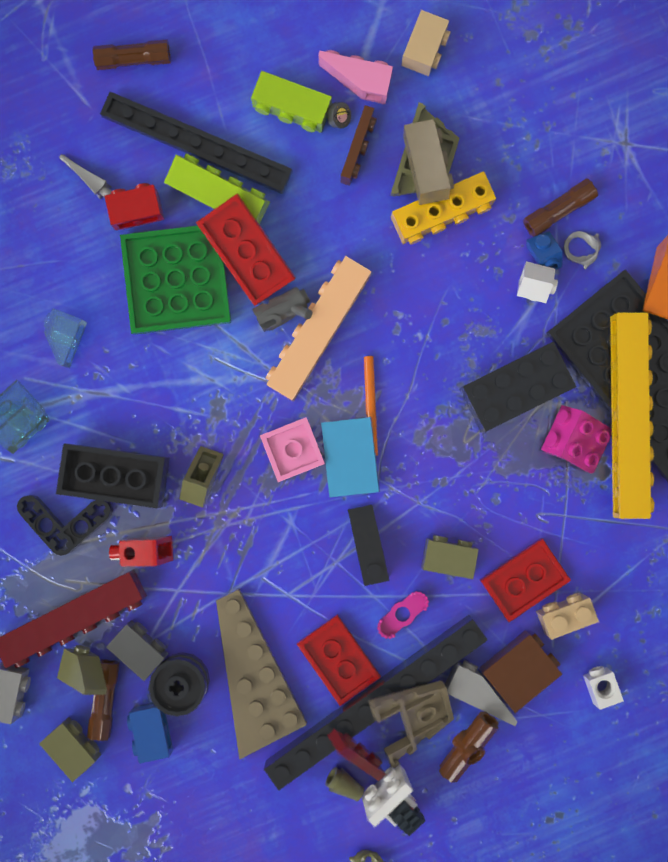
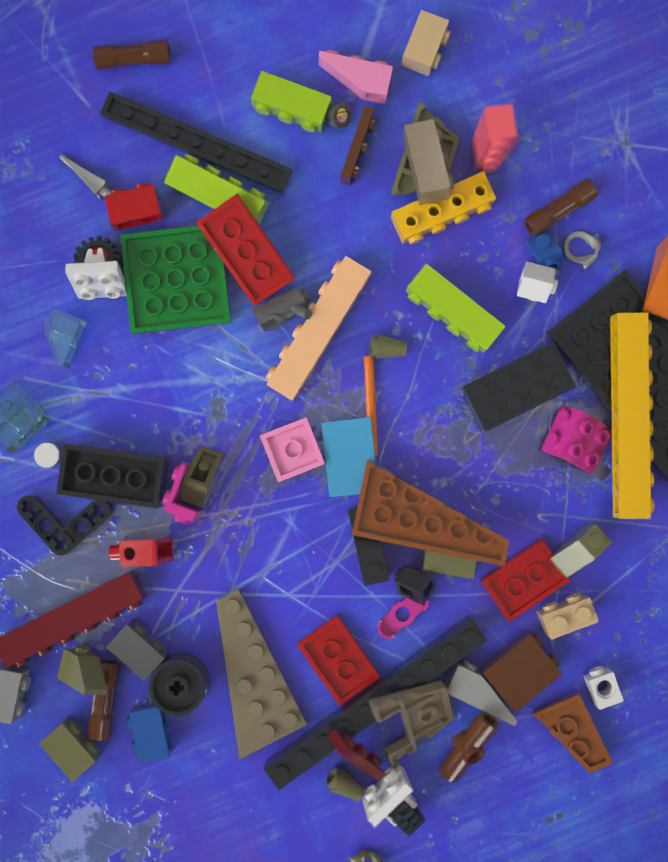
(47, 455): none -> white tile
(97, 270): none -> white plate
(183, 512): none -> dark pink bracket
(386, 347): none -> olive cone
(411, 518): none -> dark orange wing
(414, 584): none -> black brick
(454, 308): none -> lime brick
(494, 138): none -> coral wedge
(575, 729): none -> dark orange wing
(580, 549): none -> olive slope

